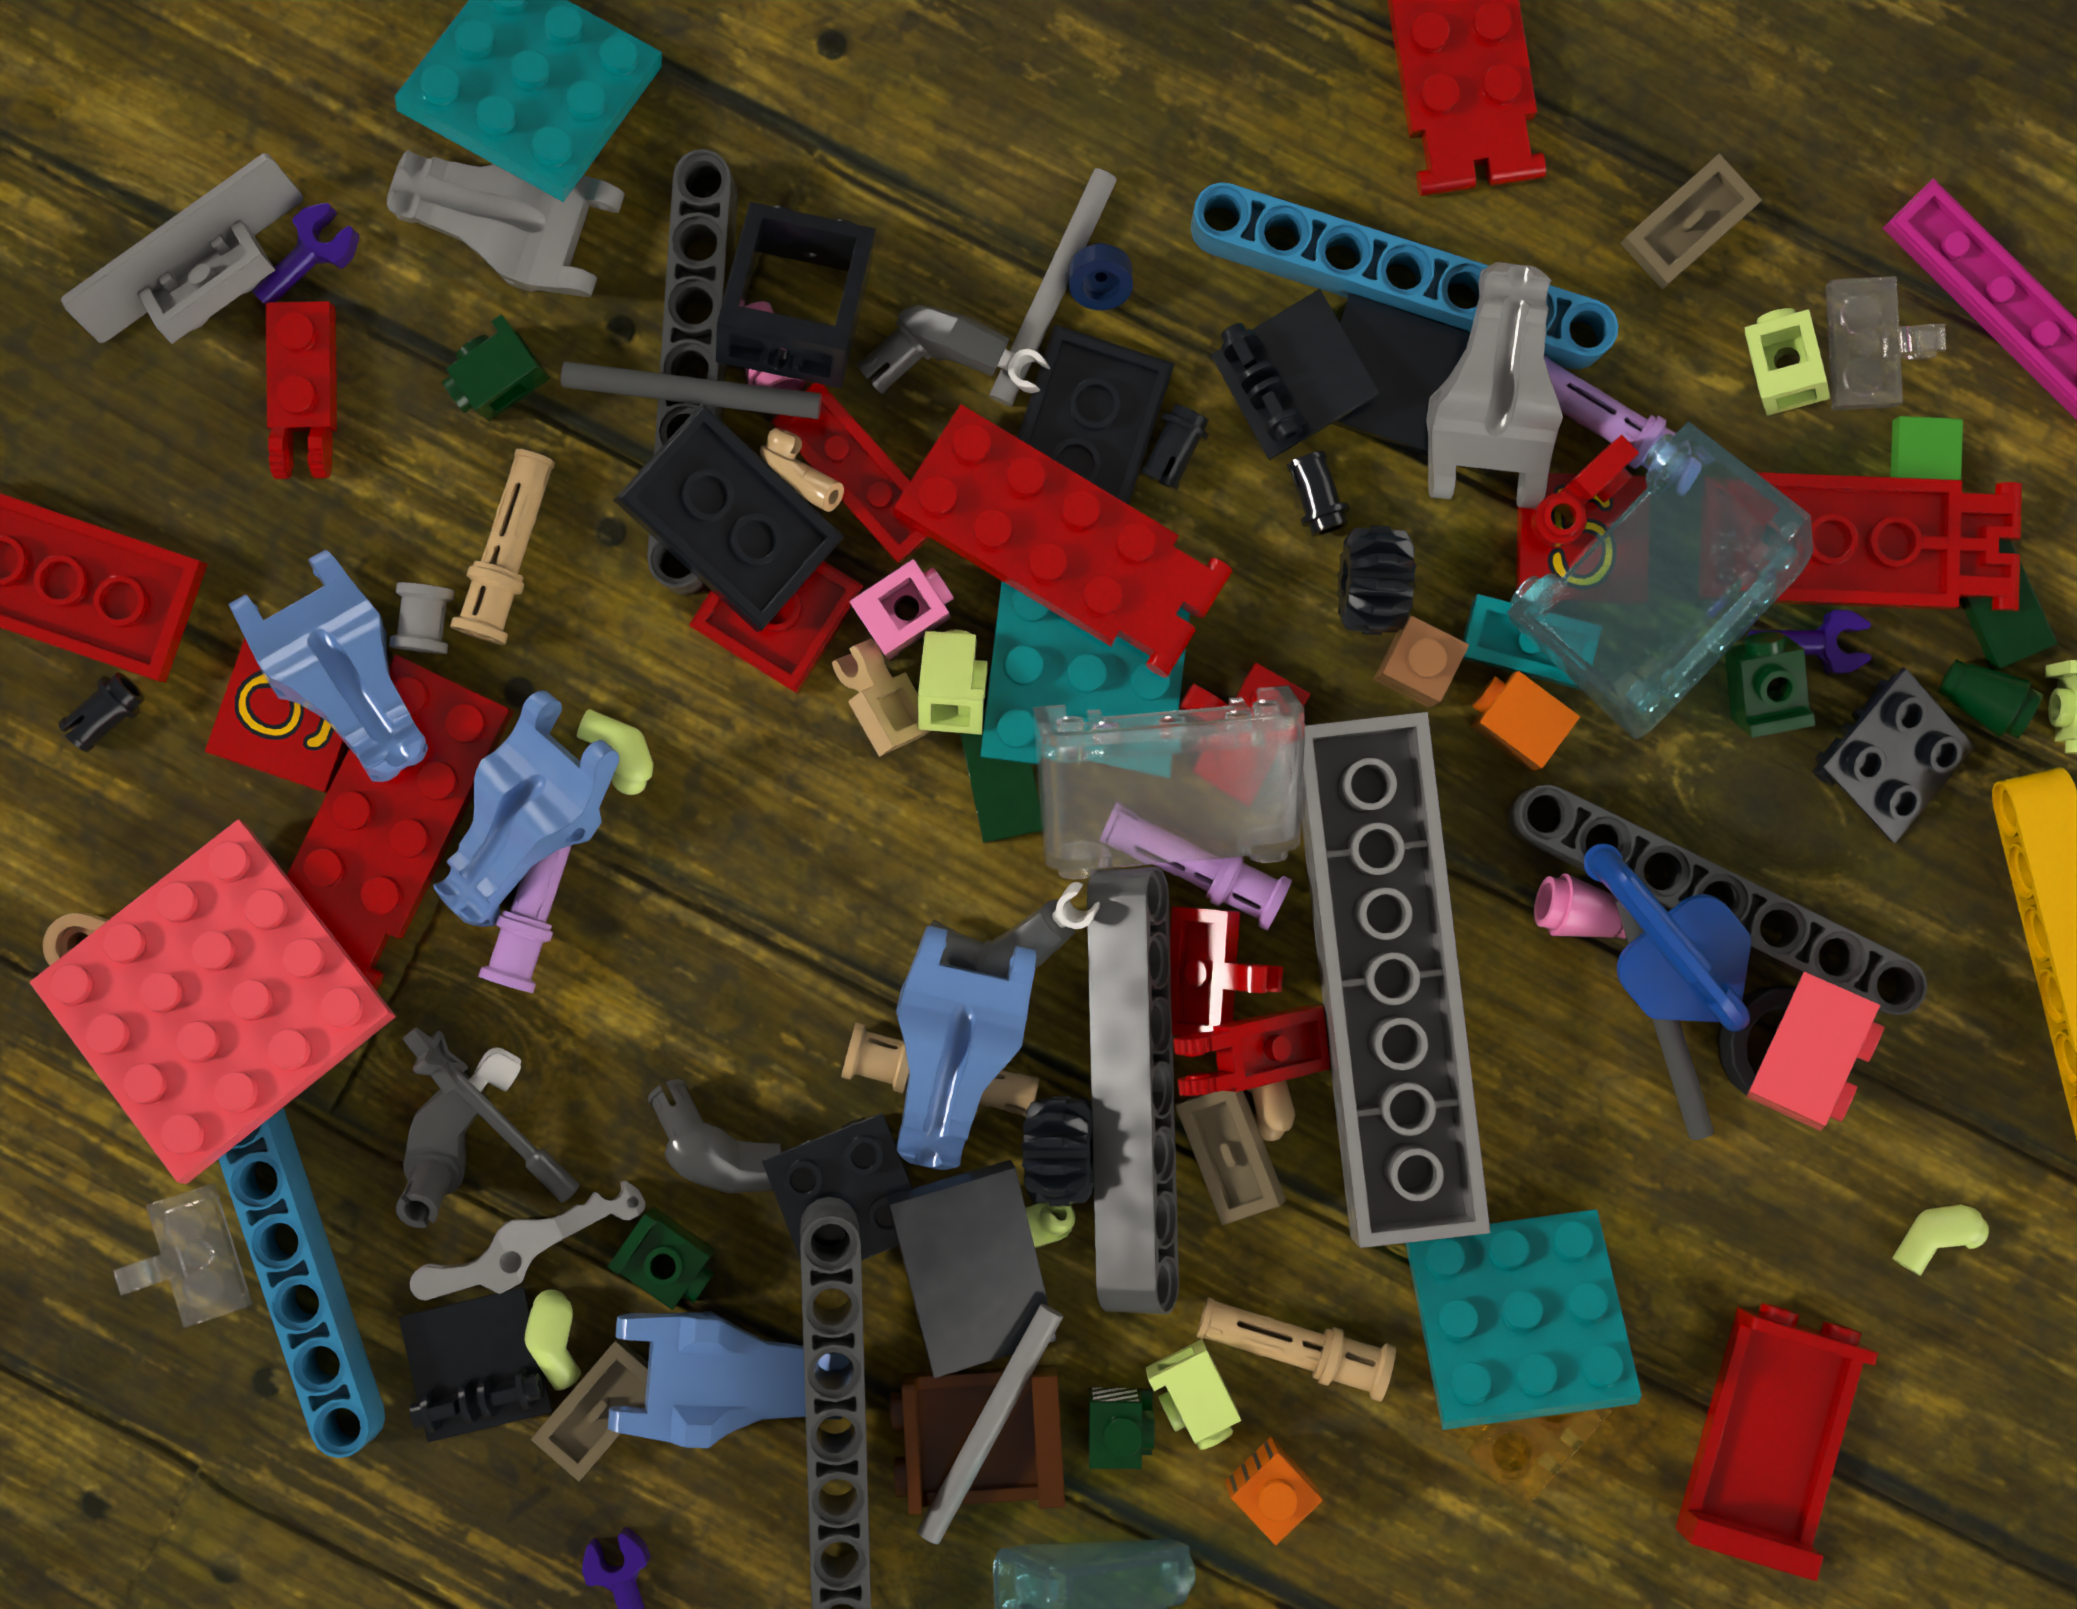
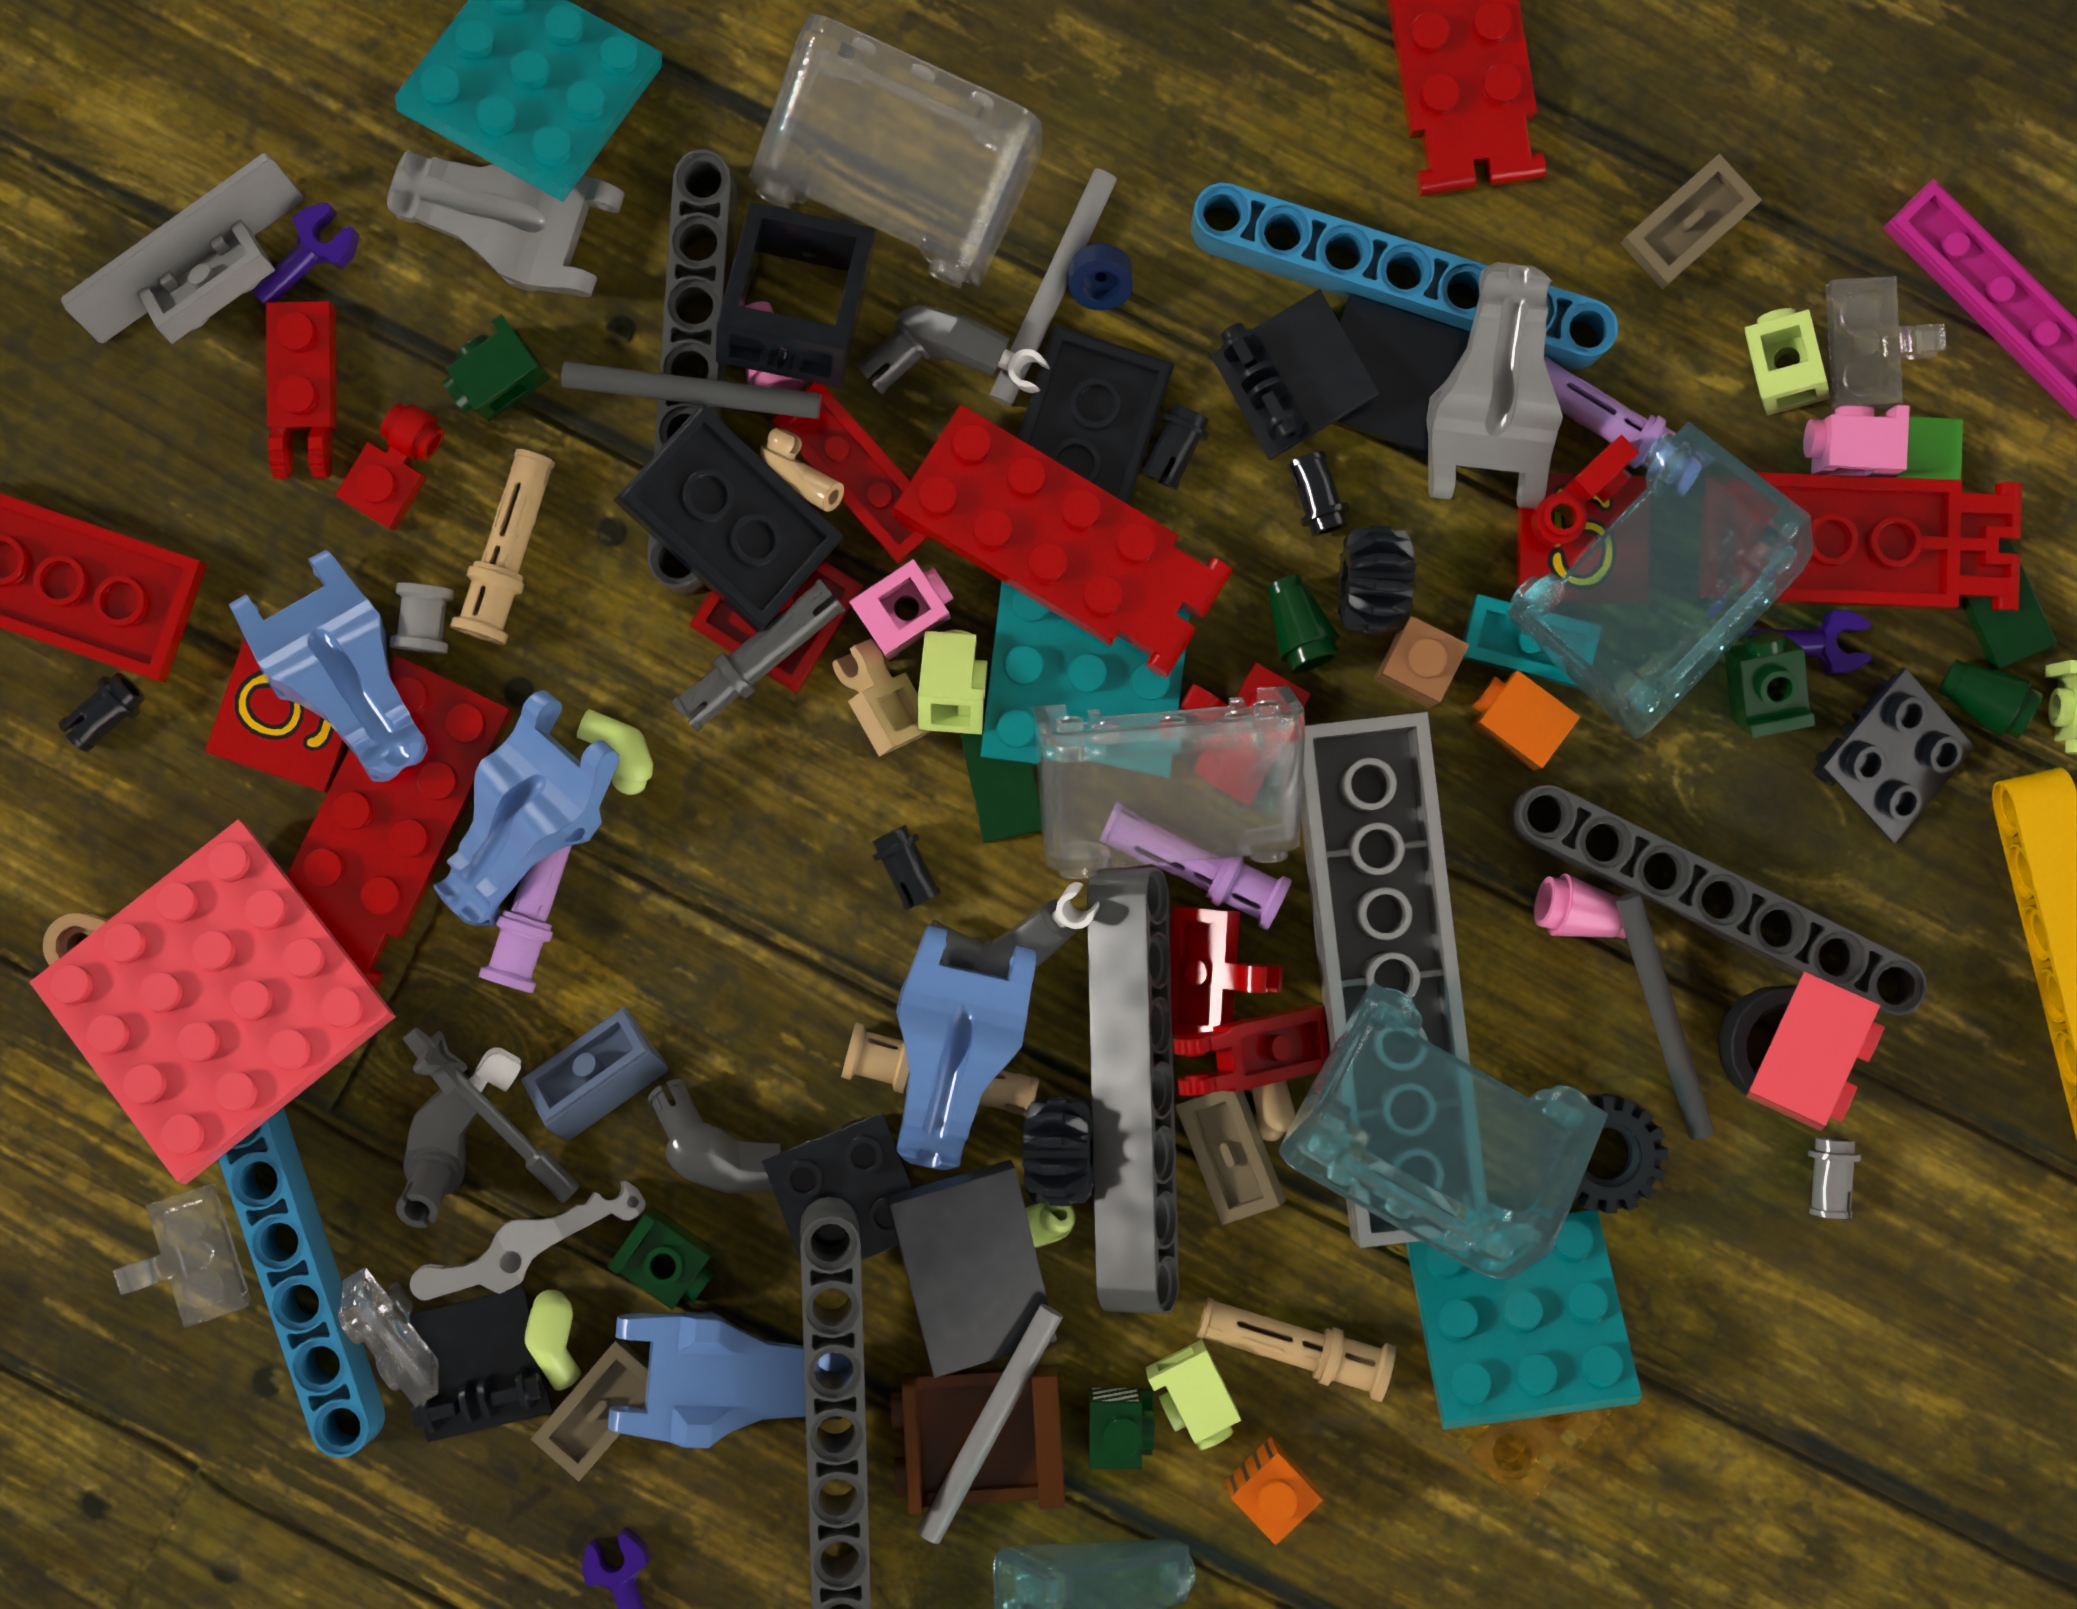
(382, 481): none -> red plate
(384, 1327): none -> clear plate
(594, 1075): none -> sand blue slope
(758, 655): none -> dark grey pin
(897, 148): none -> clear windscreen
(905, 866): none -> black pin
(1301, 627): none -> dark green cone
(1441, 1142): none -> clear light blue windscreen
(1642, 1164): none -> black tyre
(1687, 959): blue piece -> none
(1772, 1439): red panel -> none
(1833, 1176): none -> light grey pin
(1858, 443): none -> bright pink brick
(1939, 1229): yellowish green arm -> none

